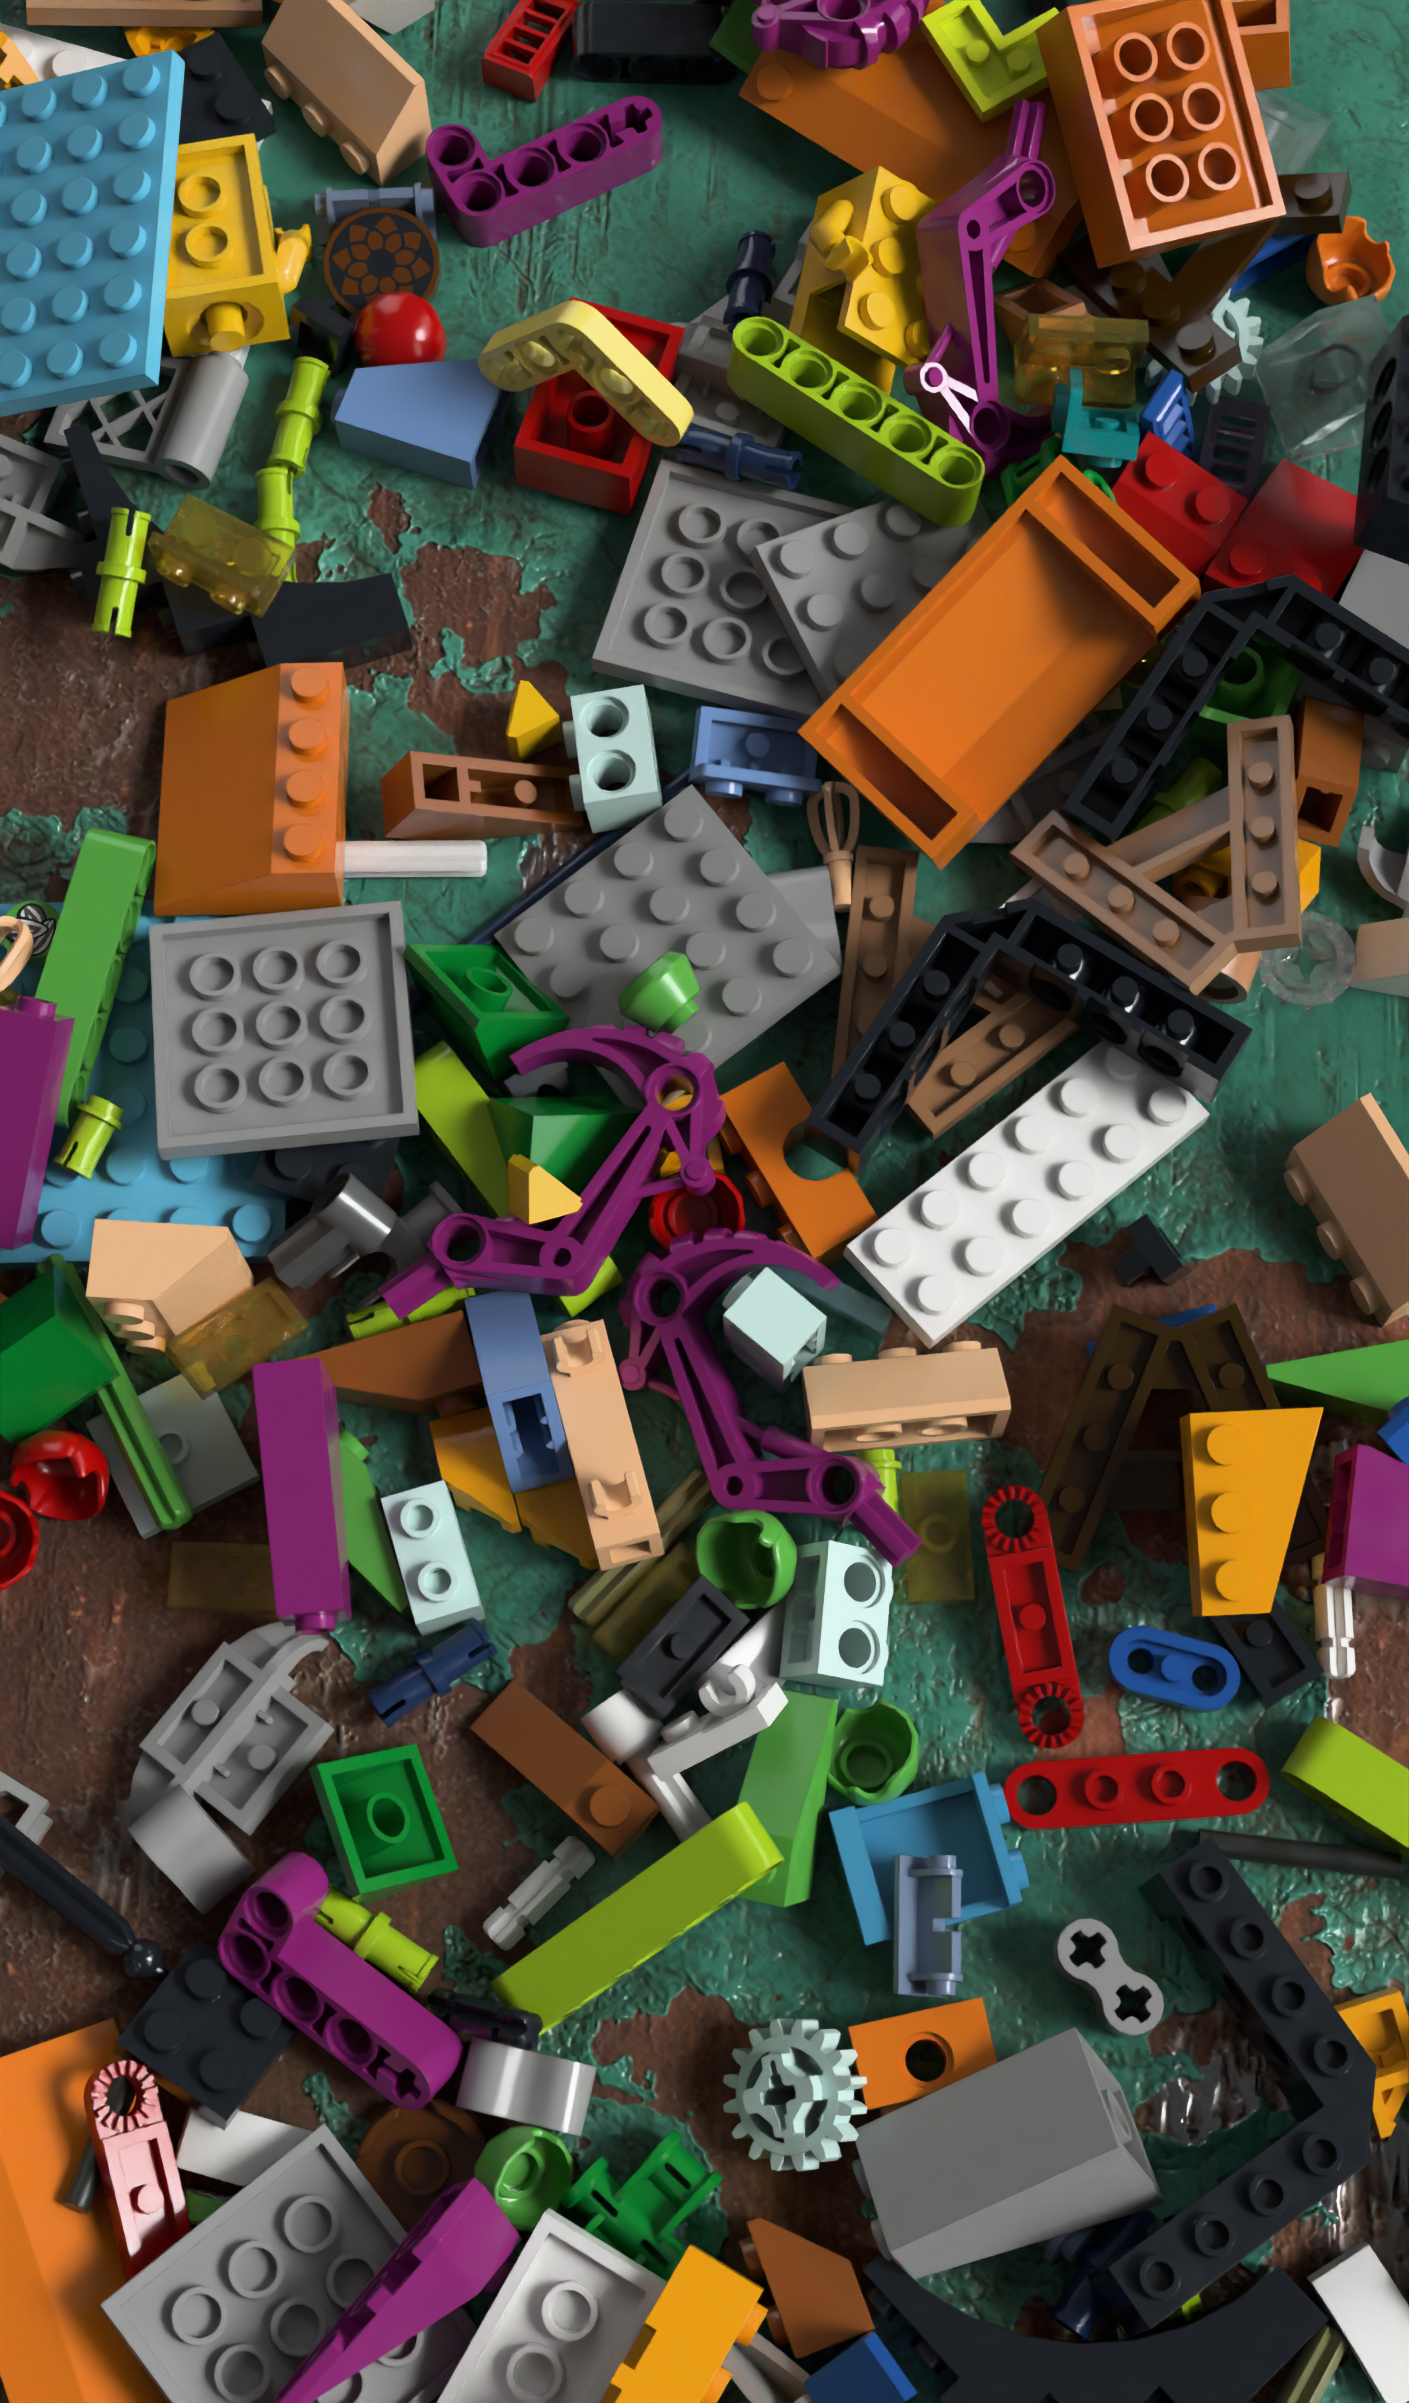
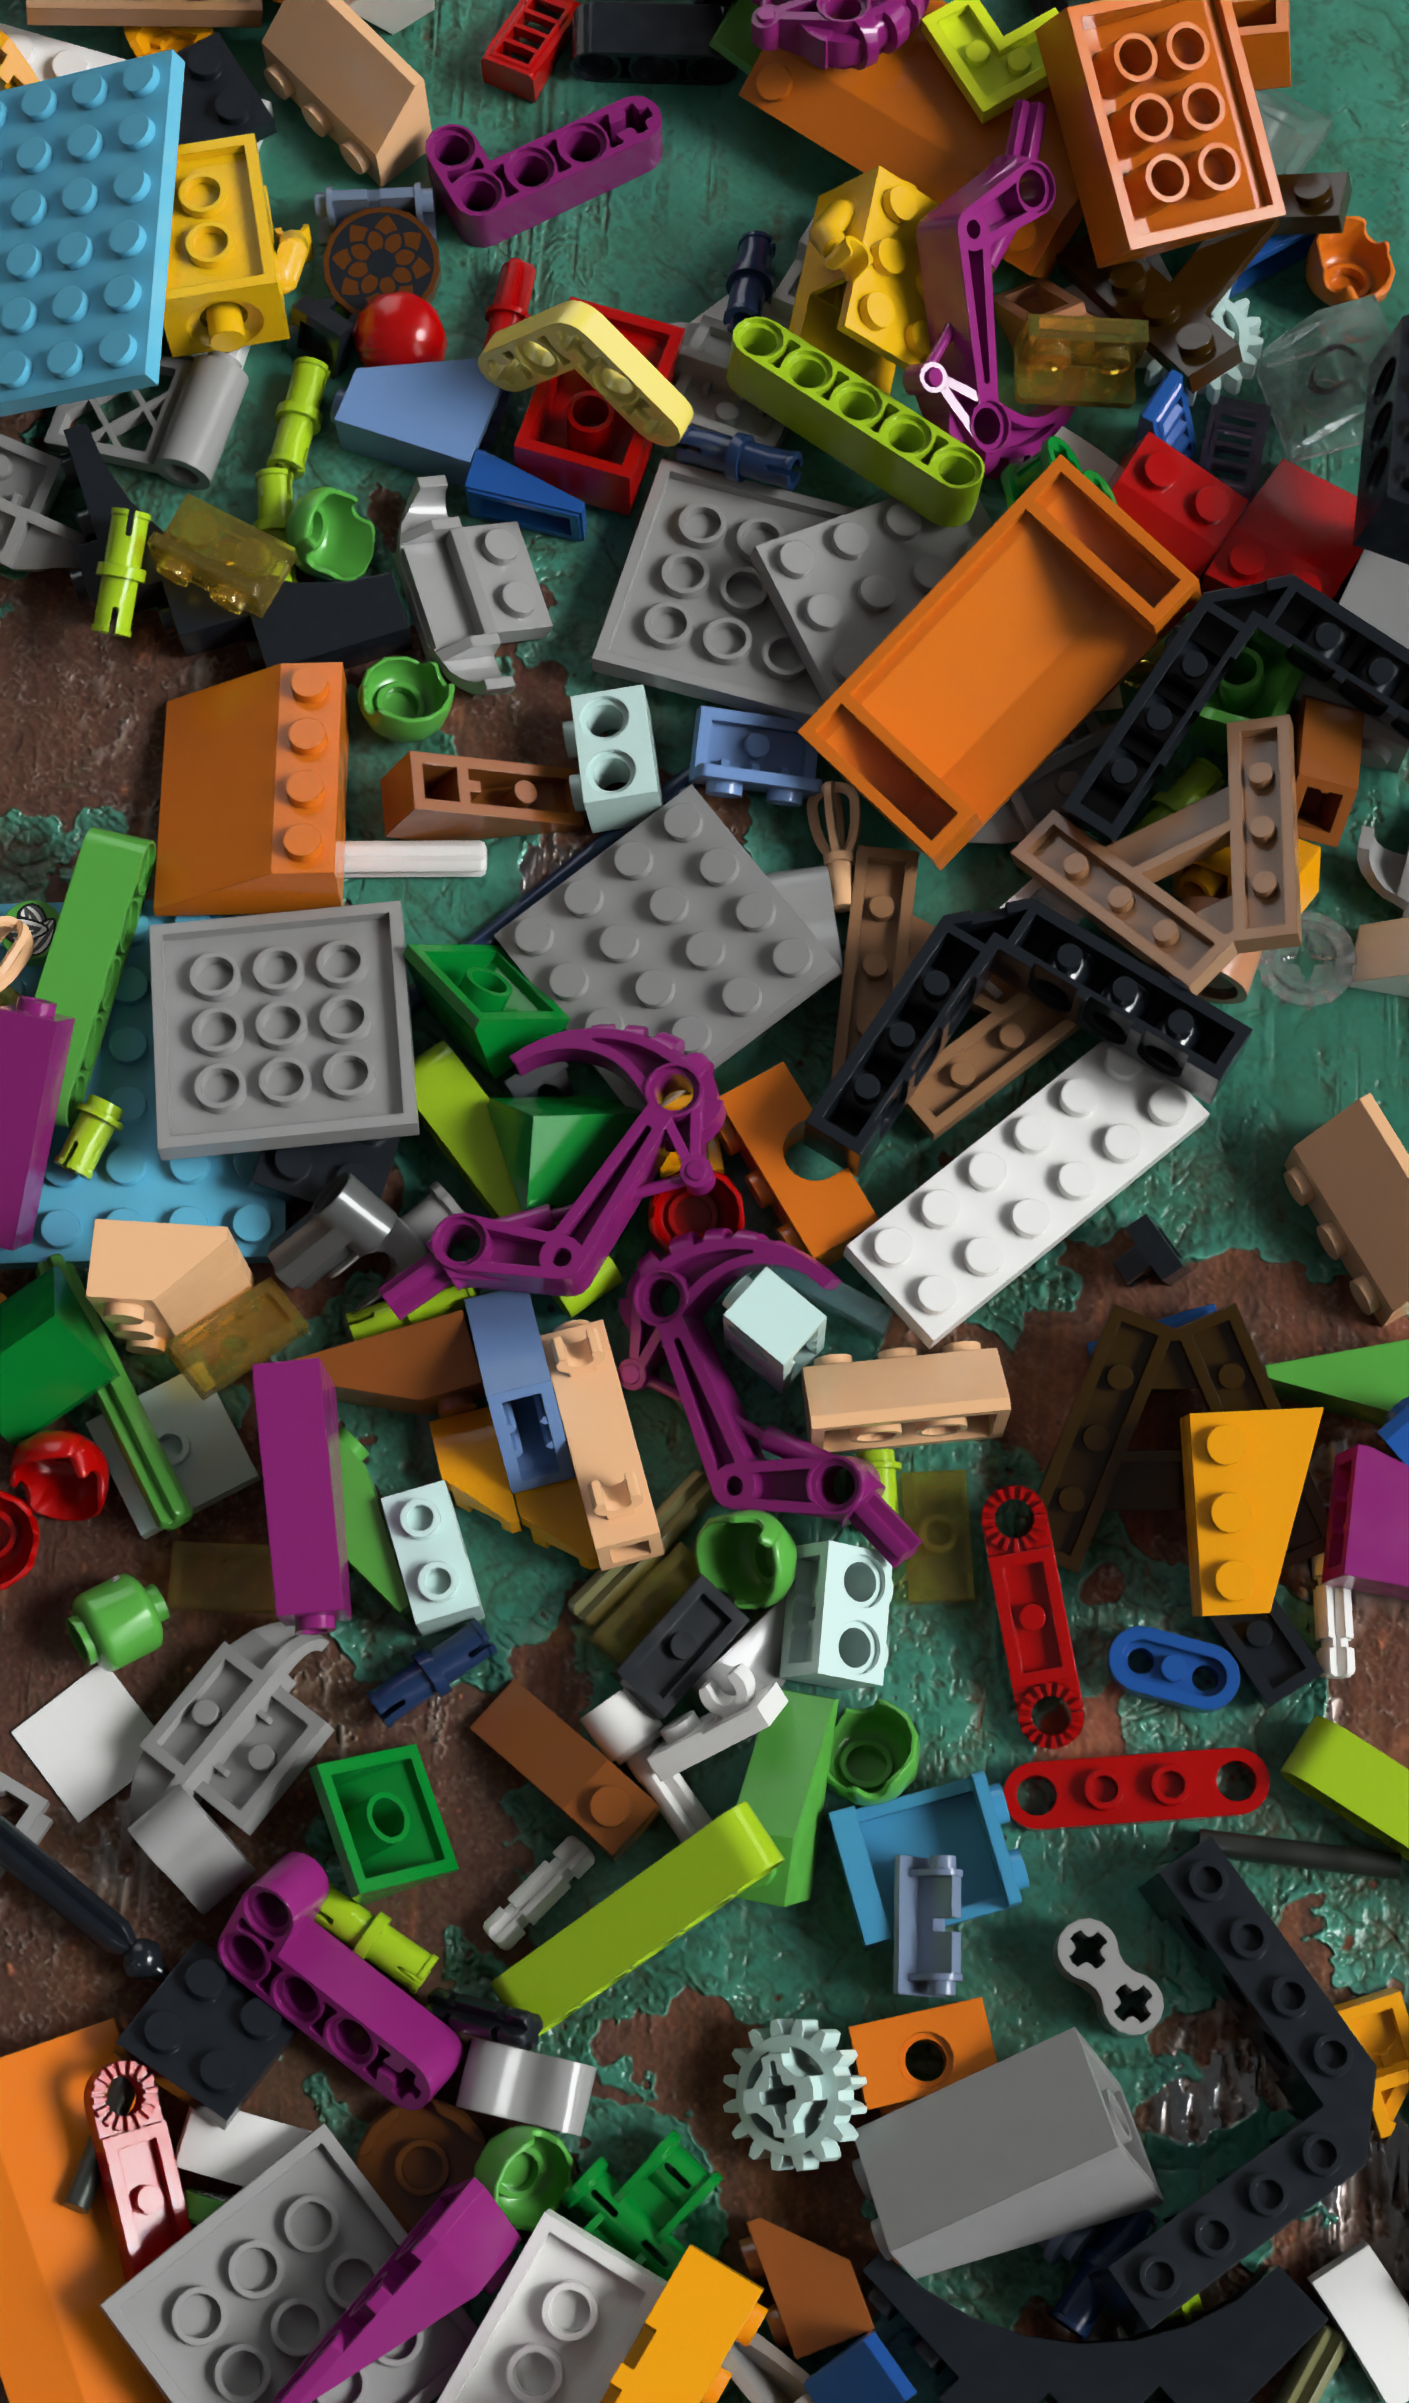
(86, 1741): none -> white sticker
(117, 1622): none -> bright green head
(330, 535): none -> bright green hair
(405, 699): none -> bright green hair
(466, 588): none -> light grey plate
(508, 494): none -> blue slope
(511, 296): none -> red axle
(531, 723): yellow slope -> none
(537, 1194): yellow slope -> none
(662, 994): bright green cone -> none
(1096, 432): teal bracket -> none

